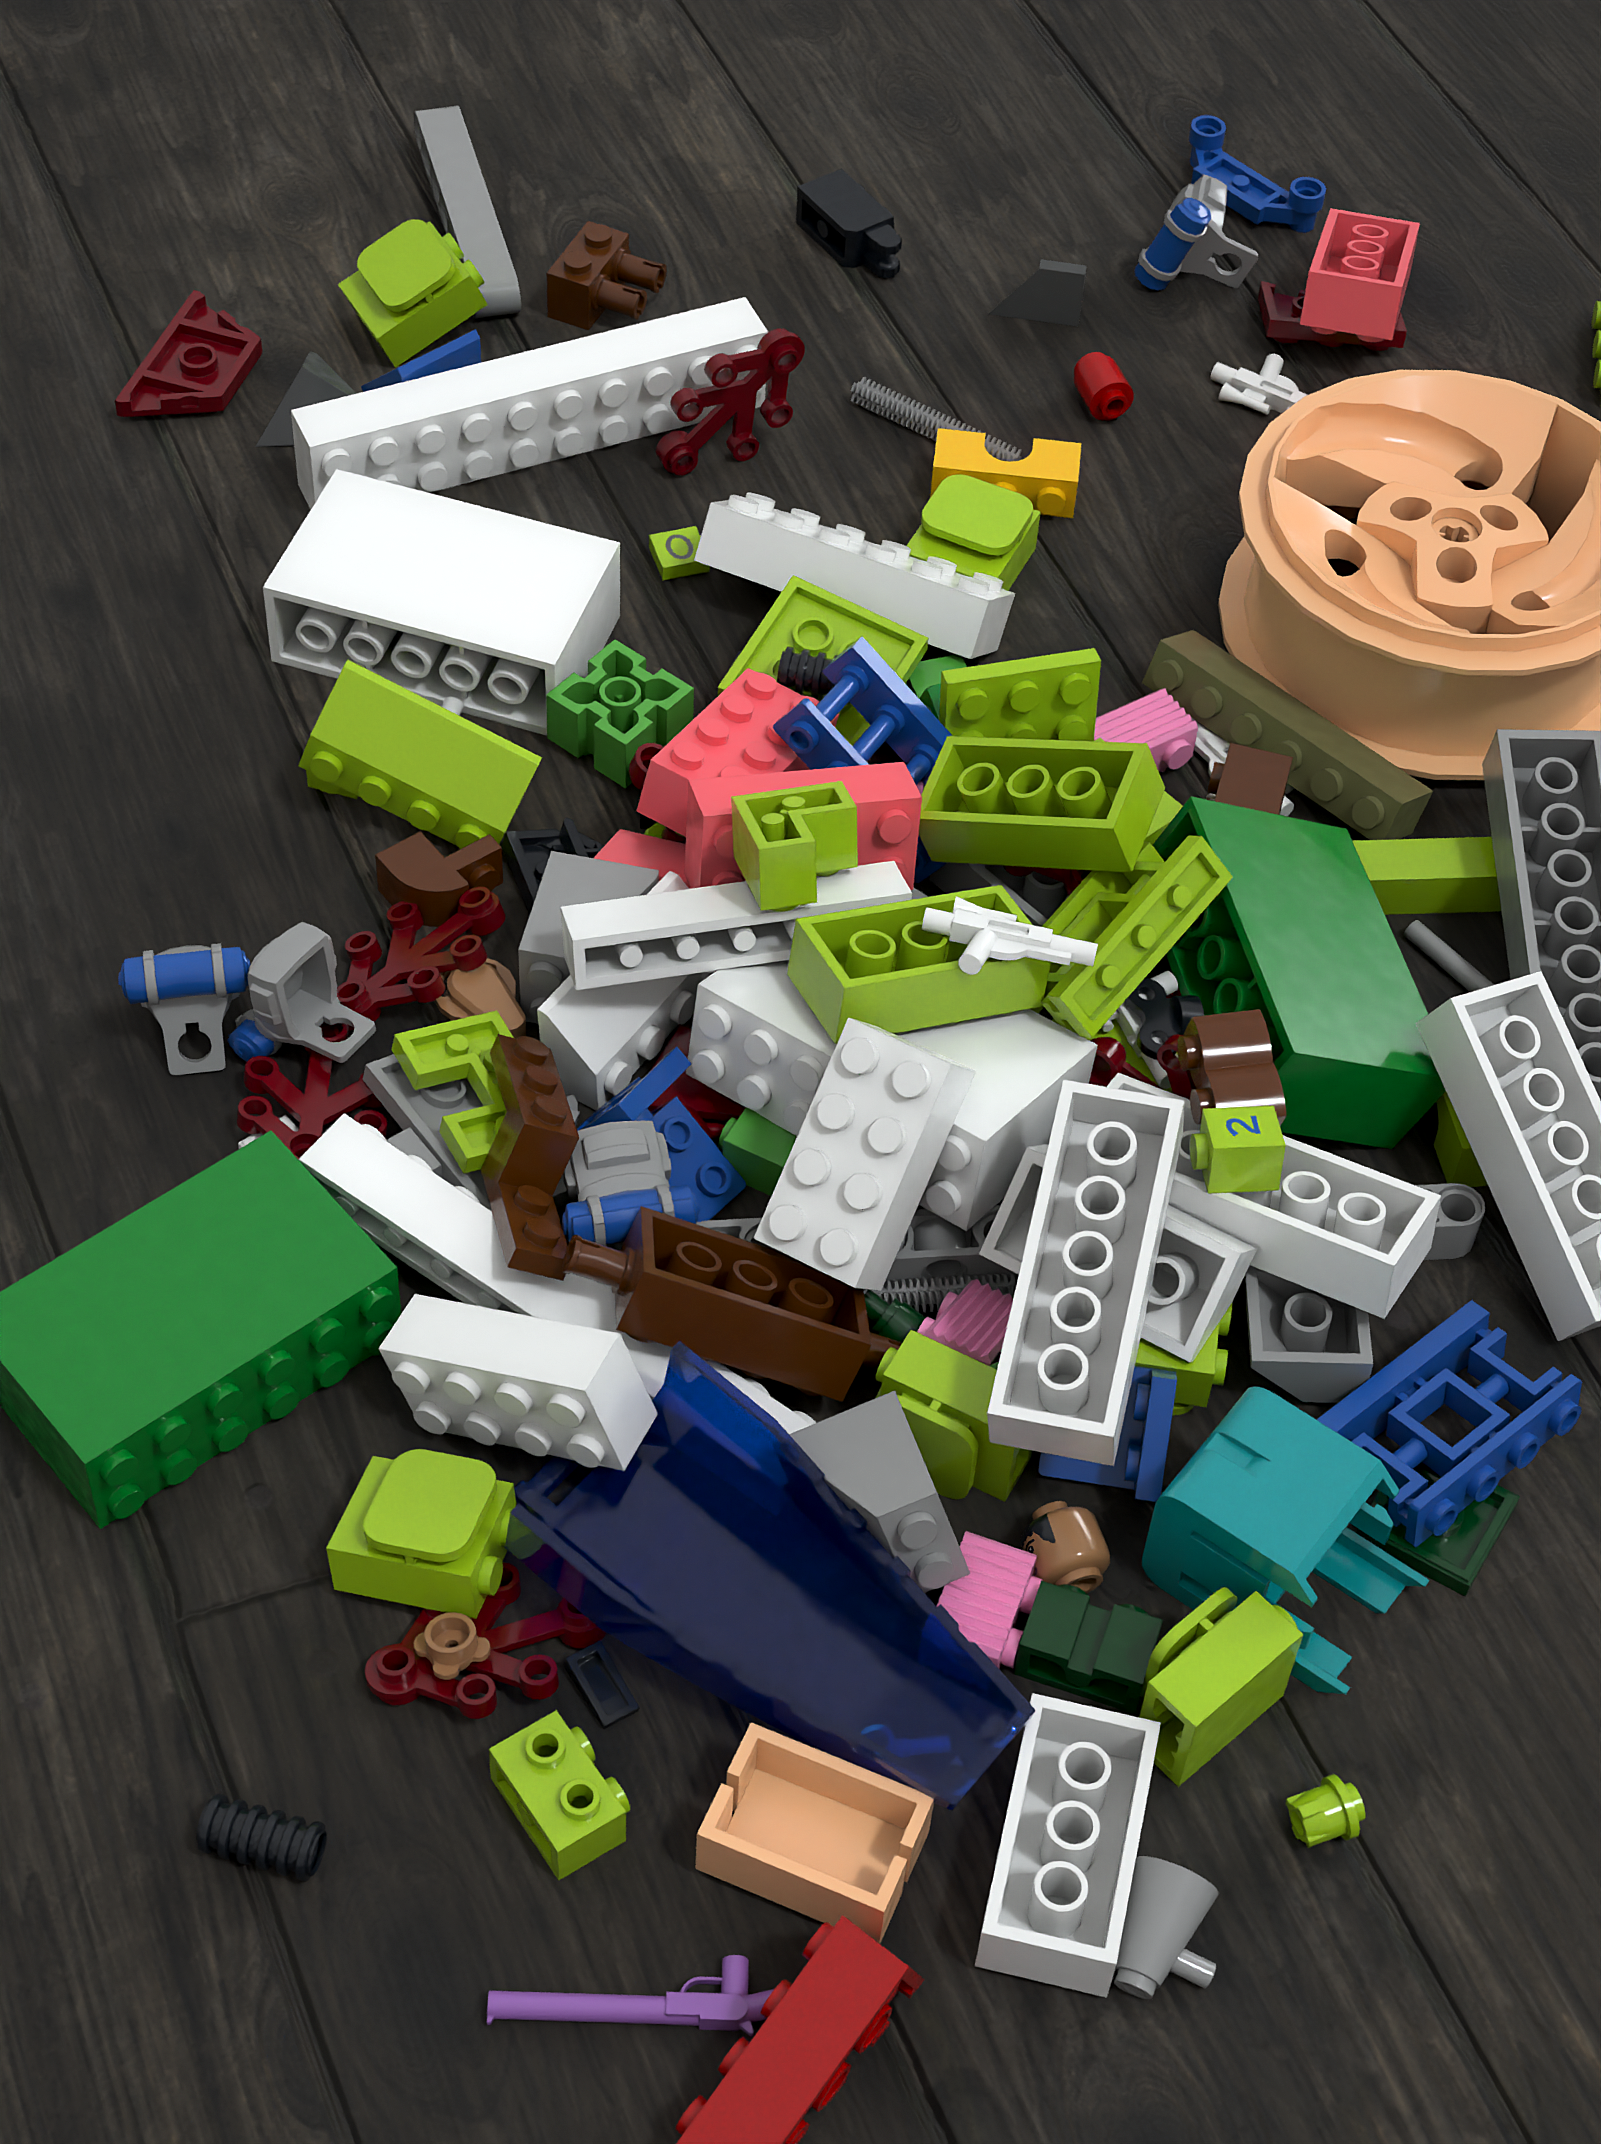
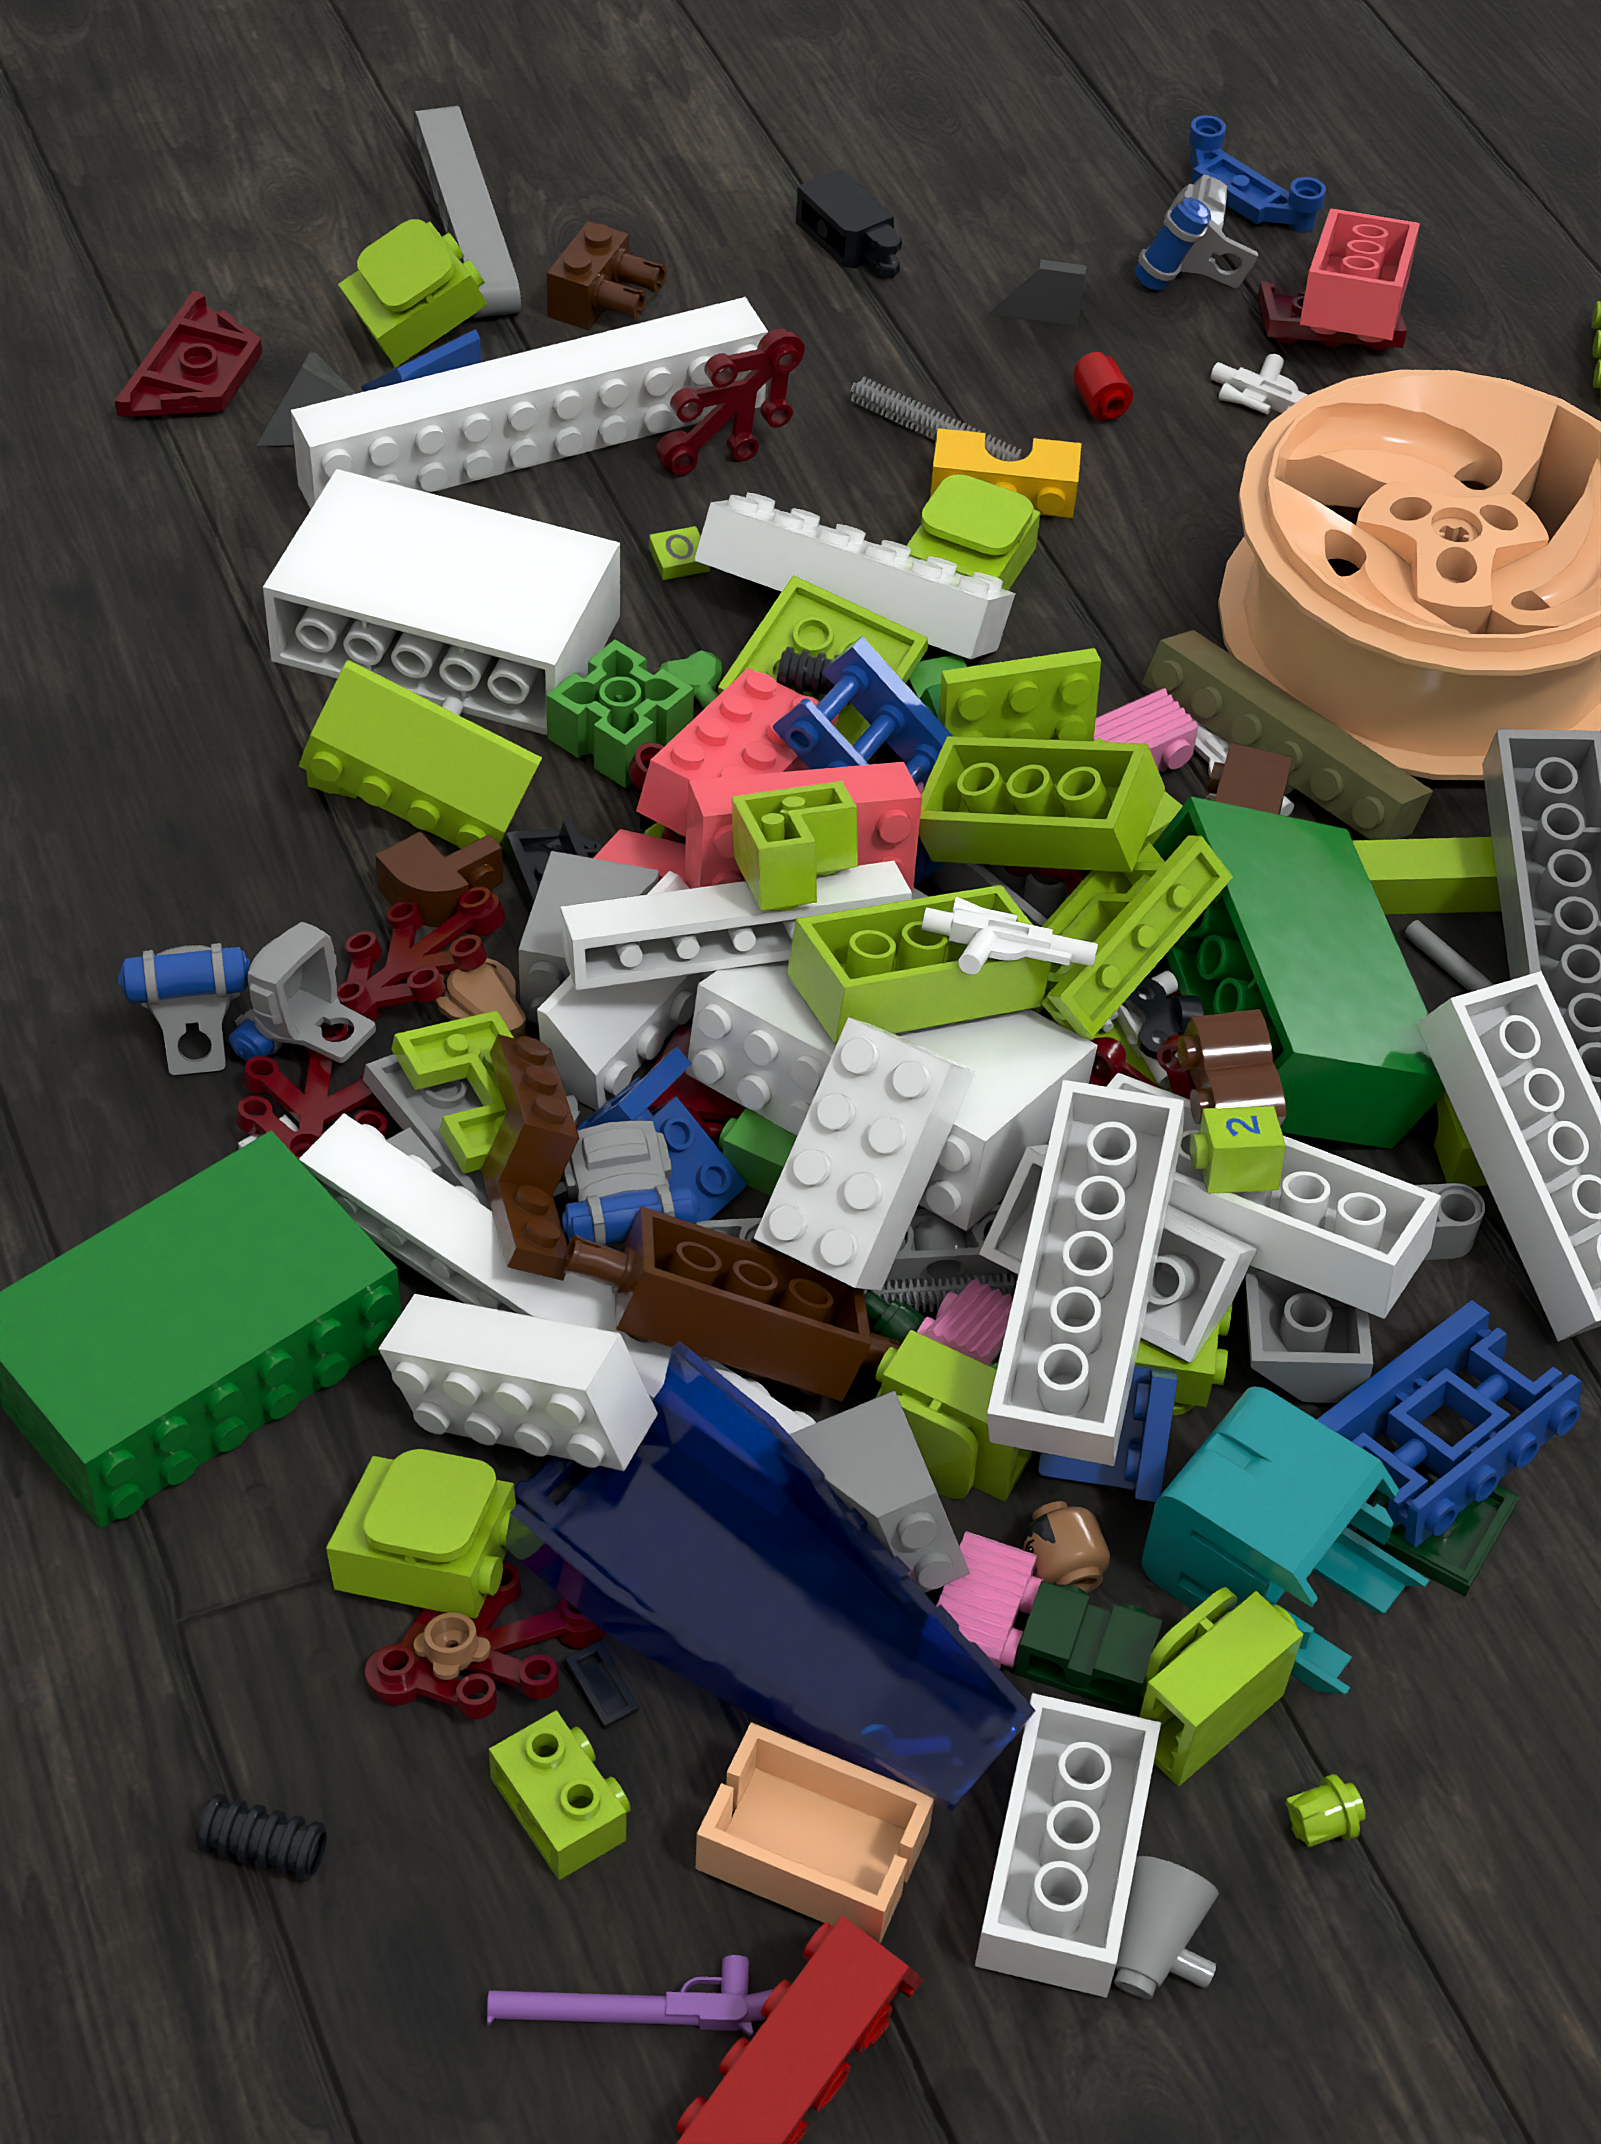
(699, 670): none -> bright green rock

